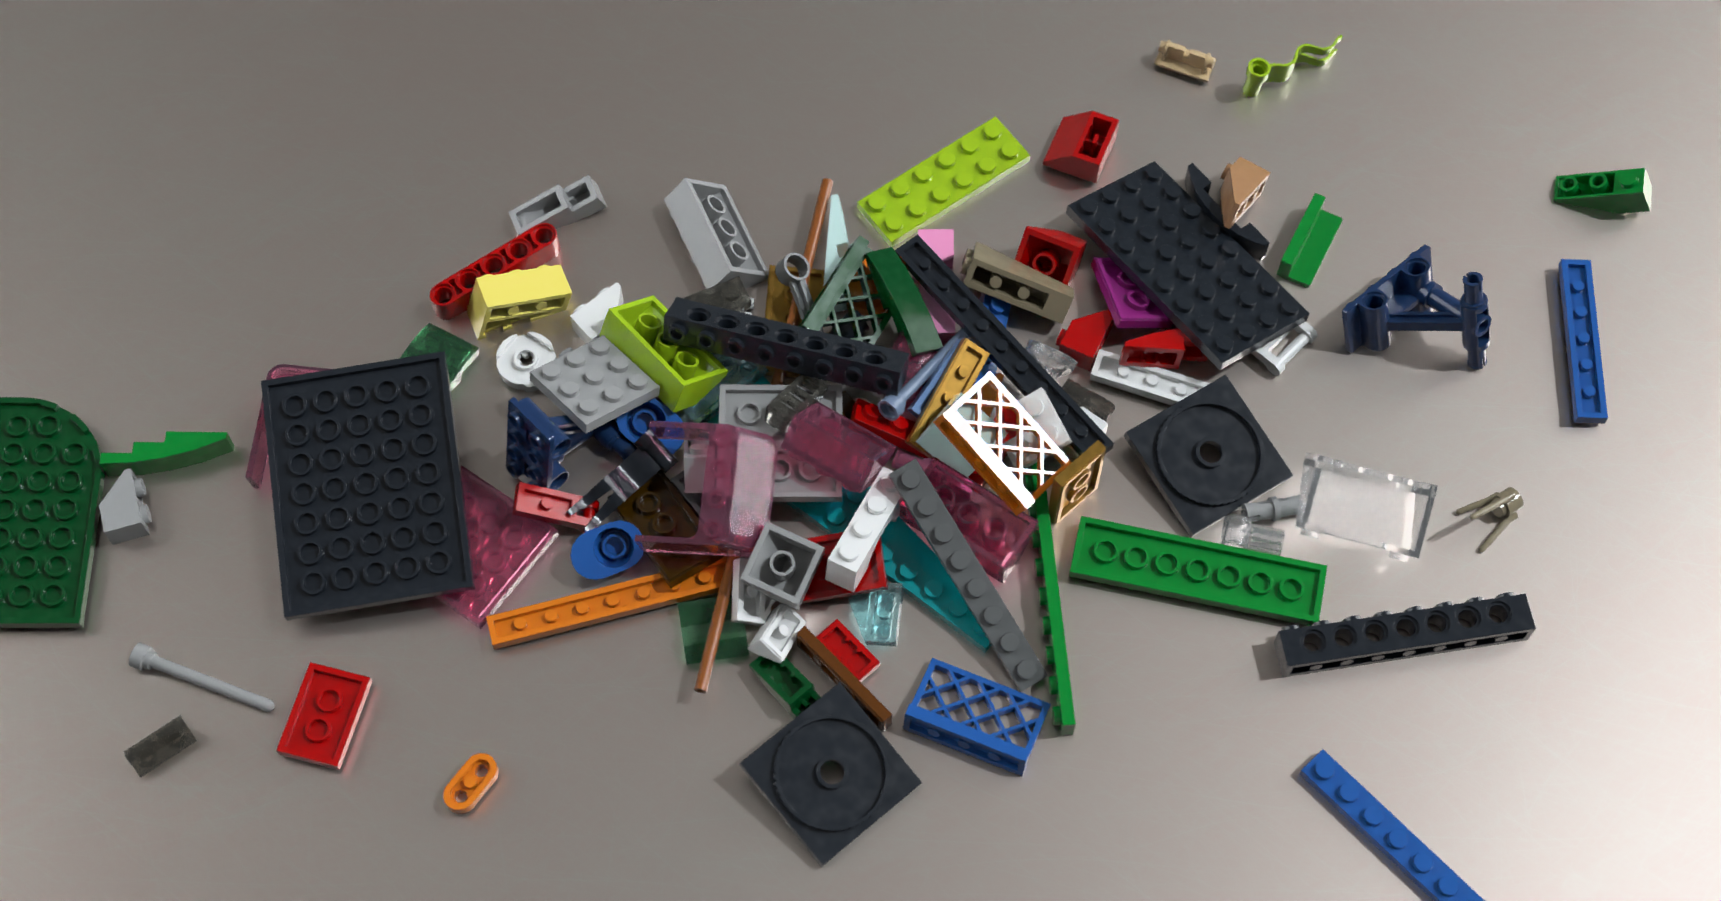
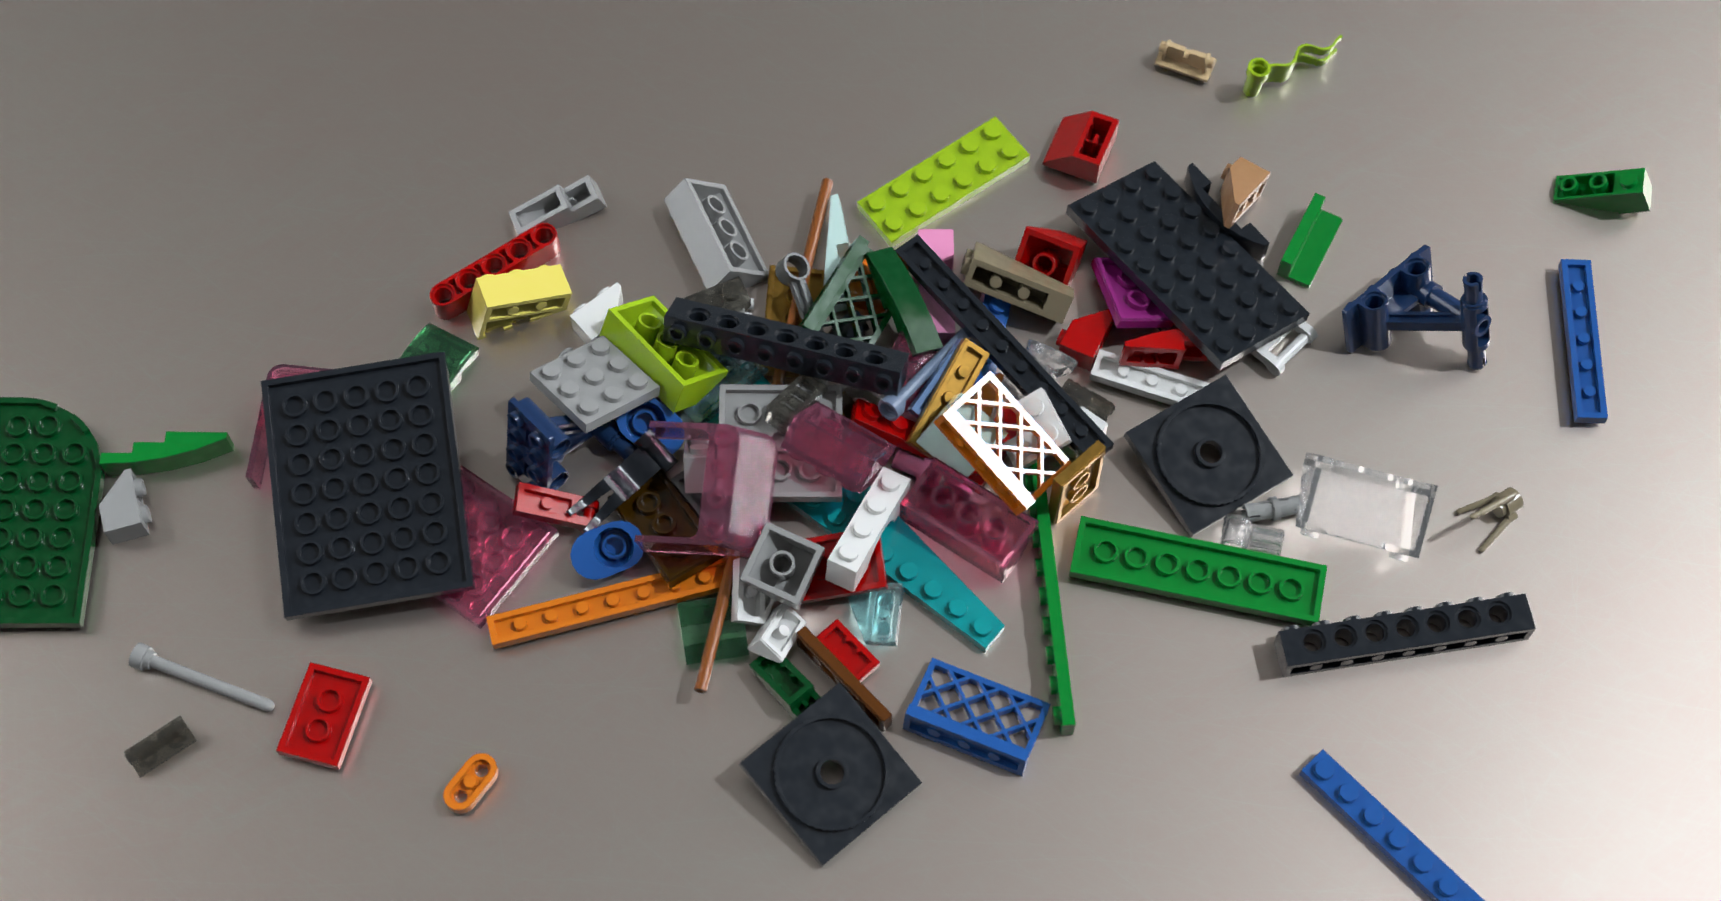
(515, 348): white plate -> none
(968, 575): dark grey plate -> none

